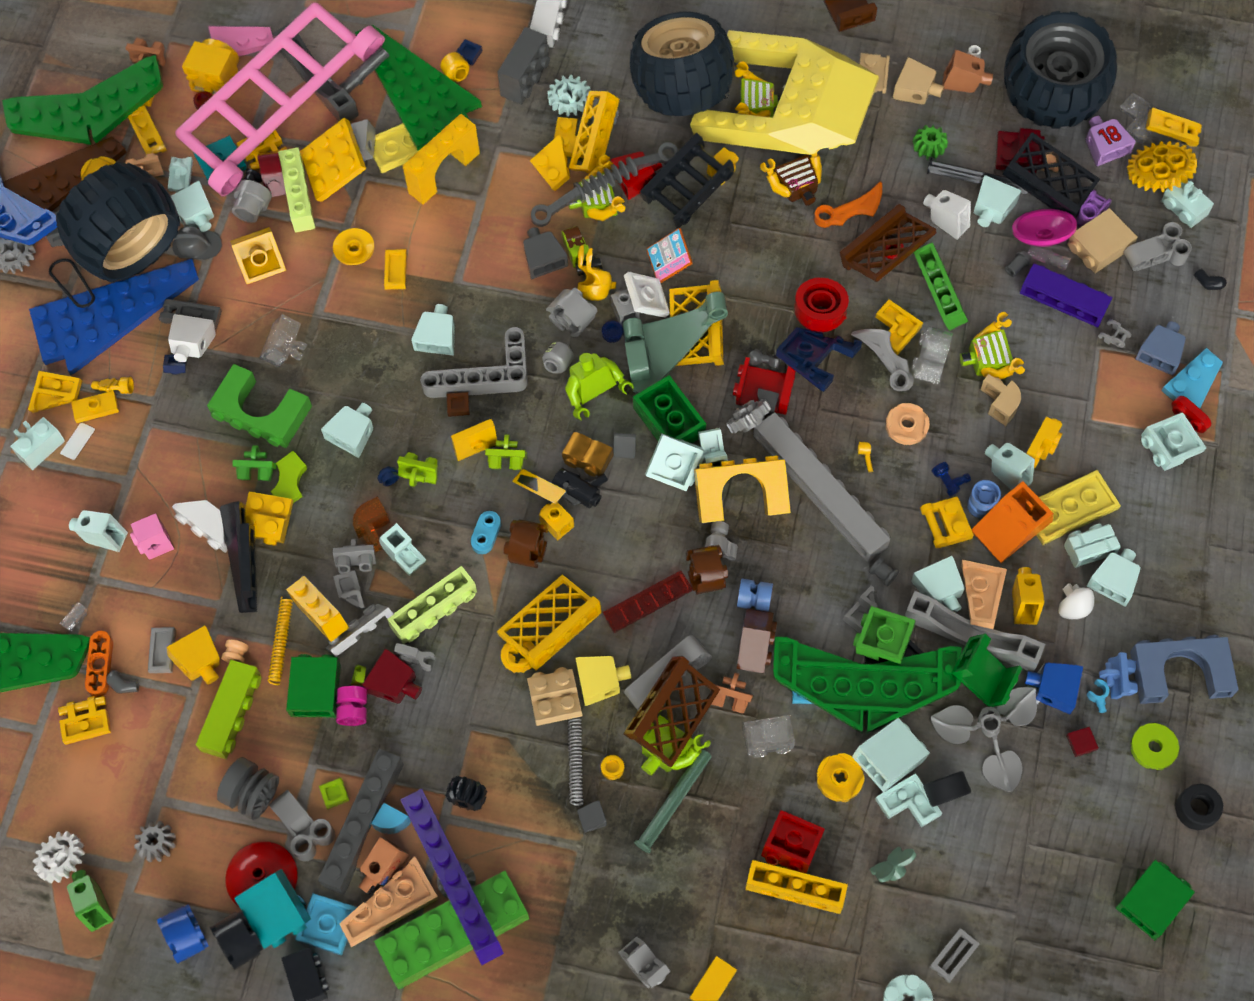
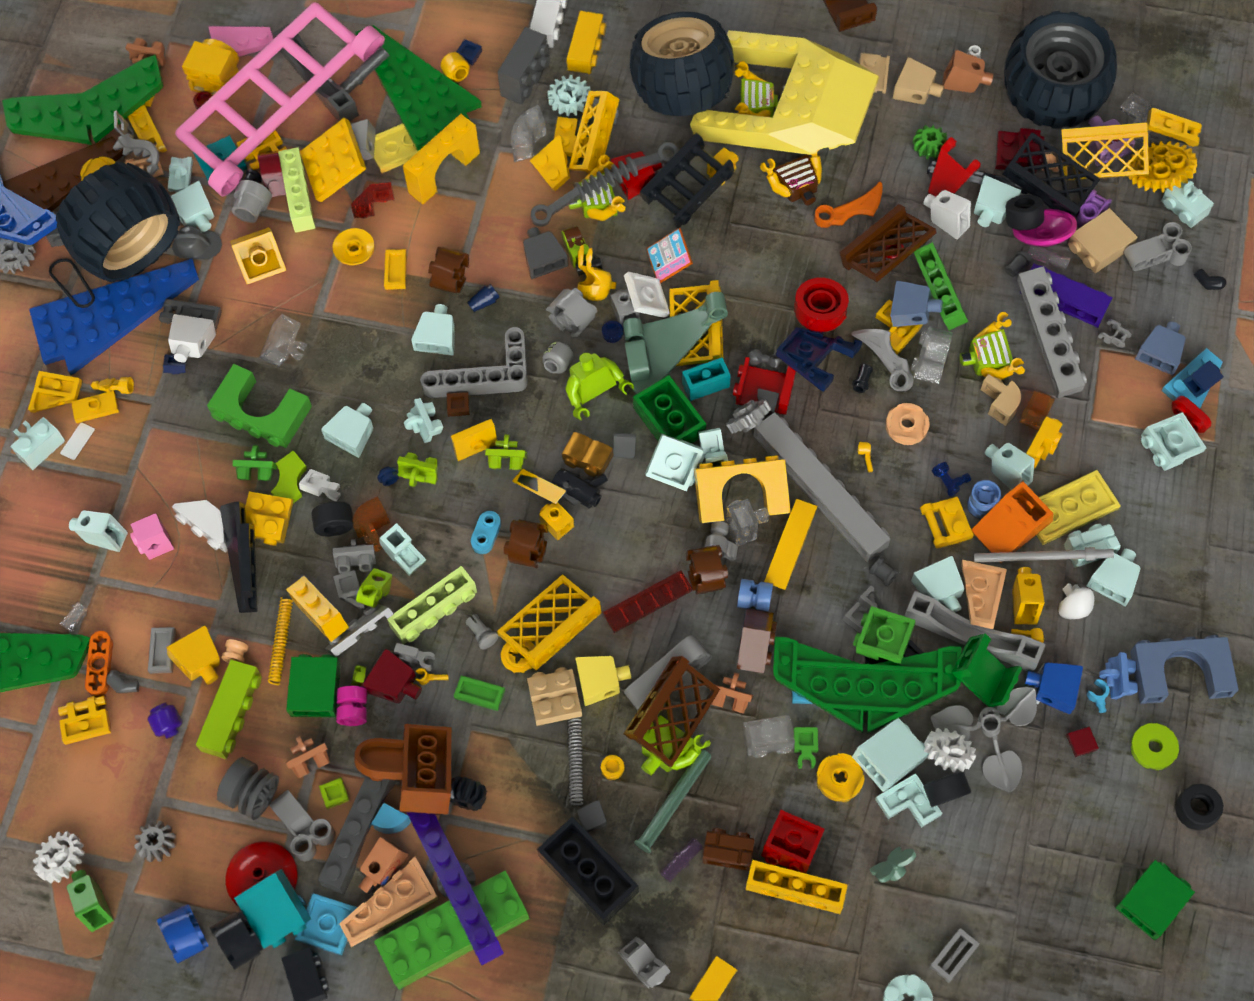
(129, 144): none -> light grey piece
(164, 720): none -> dark purple head
(298, 763): none -> nougat hips
(317, 482): none -> white plate
(332, 518): none -> black tyre
(364, 204): none -> clear red slope
(371, 590): none -> lime leg
(418, 760): none -> dark orange brick
(420, 422): none -> light aqua hips
(429, 677): none -> yellow hand
(448, 270): none -> reddish brown brick
(479, 693): none -> bright green tile
(483, 298): none -> dark blue cone
(483, 634): none -> light grey pin
(526, 133): none -> clear brick
(571, 853): none -> black brick
(586, 42): none -> yellow brick
(681, 860): none -> clear purple pin
(706, 379): none -> teal brick
(728, 849): none -> reddish brown brick
(744, 521): none -> clear brick
(791, 544): none -> yellow slope
(806, 743): none -> bright green plate
(861, 384): none -> black pin
(913, 304): none -> sand blue torso
(948, 173): none -> red flag
(949, 750): none -> white gear
(1025, 212): none -> black tyre
(1035, 633): none -> yellow hand
(1037, 410): none -> clear orange brick
(1062, 383): none -> light grey brick
(1088, 554): none -> light grey bar
(1108, 133): none -> yellow fence
(1203, 378): none -> dark blue brick

